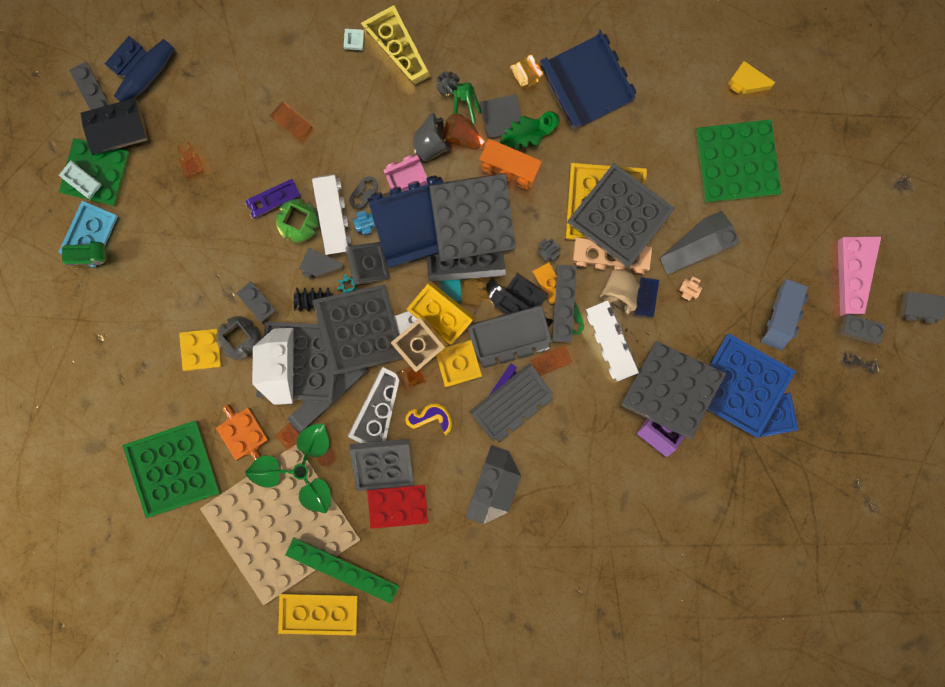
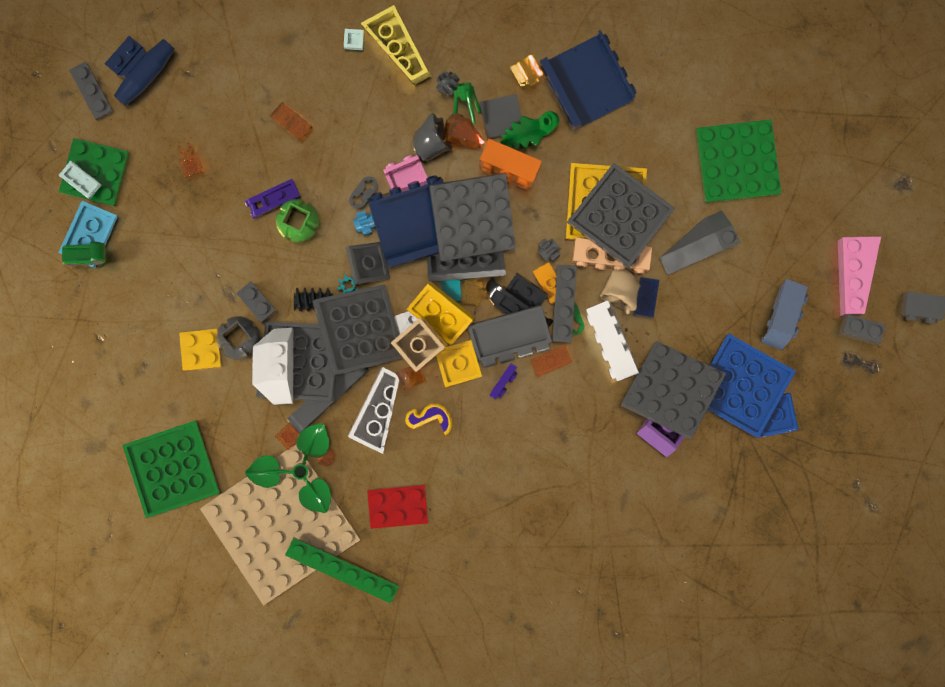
(114, 126): black slope -> none
(242, 433): orange plate -> none
(318, 614): yellow plate -> none
(319, 265): dark grey slope -> none
(330, 213): white wedge -> none
(381, 464): dark grey plate -> none
(495, 487): dark grey wedge -> none
(511, 402): dark grey hinge -> none
(691, 288): light nougat gear -> none
(749, 80): yellow slope -> none

